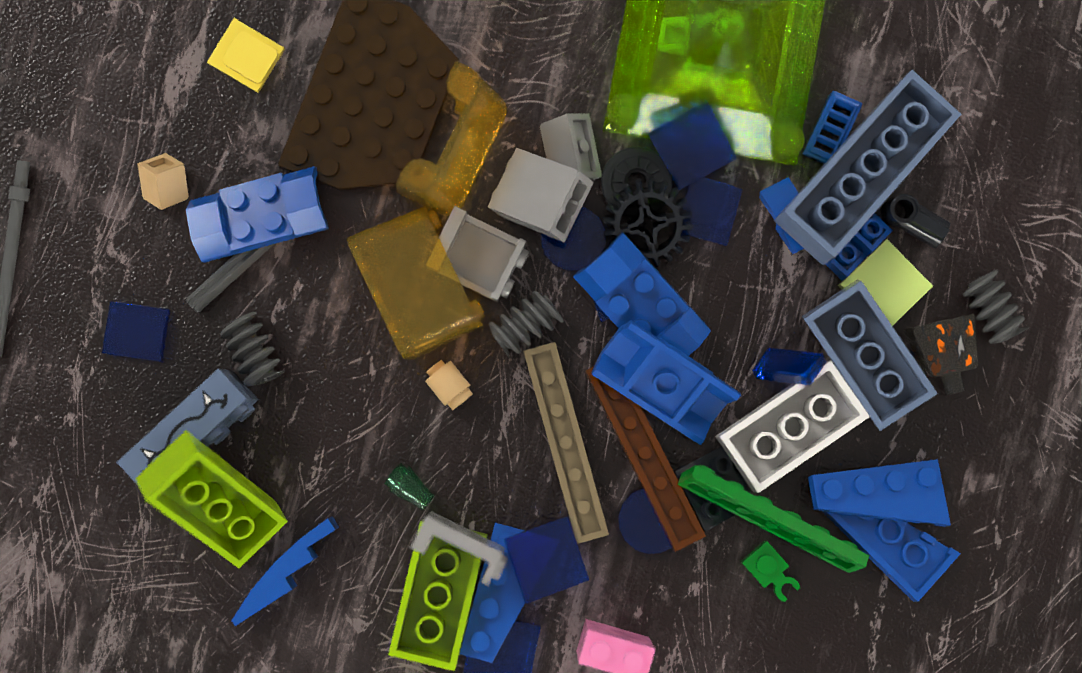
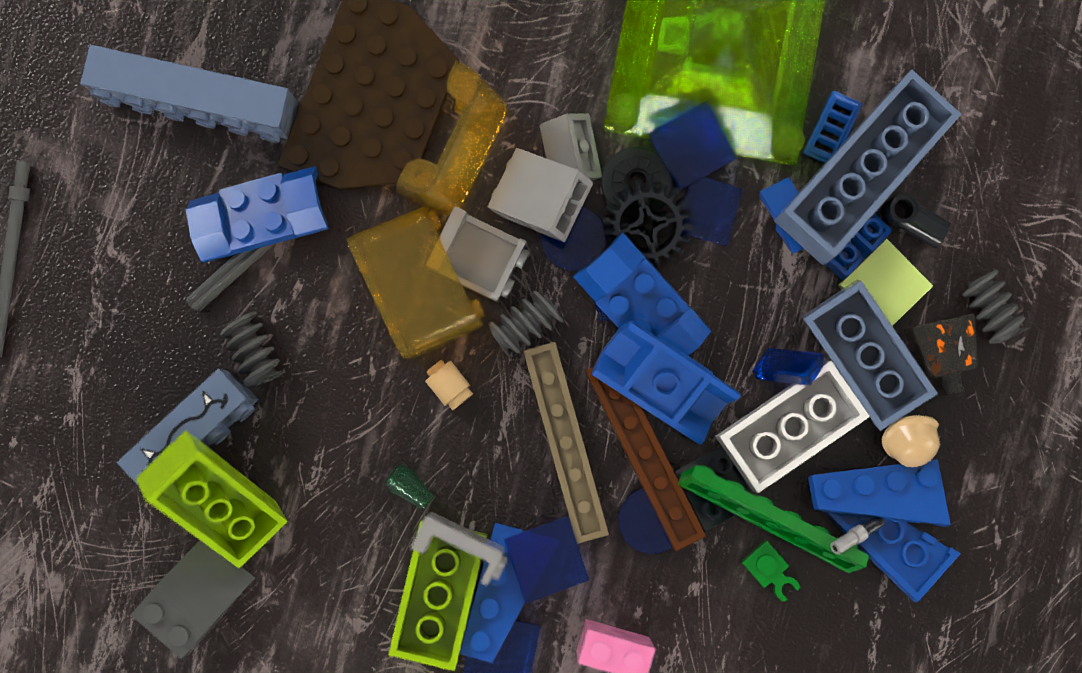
(136, 331): clear blue piece -> none
(163, 181): tan panel -> none
(189, 93): none -> sand blue brick
(192, 599): none -> dark grey slope
(246, 55): light yellow piece -> none
(278, 577): blue slope -> none
(857, 535): none -> light grey piece
(912, 440): none -> tan helmet

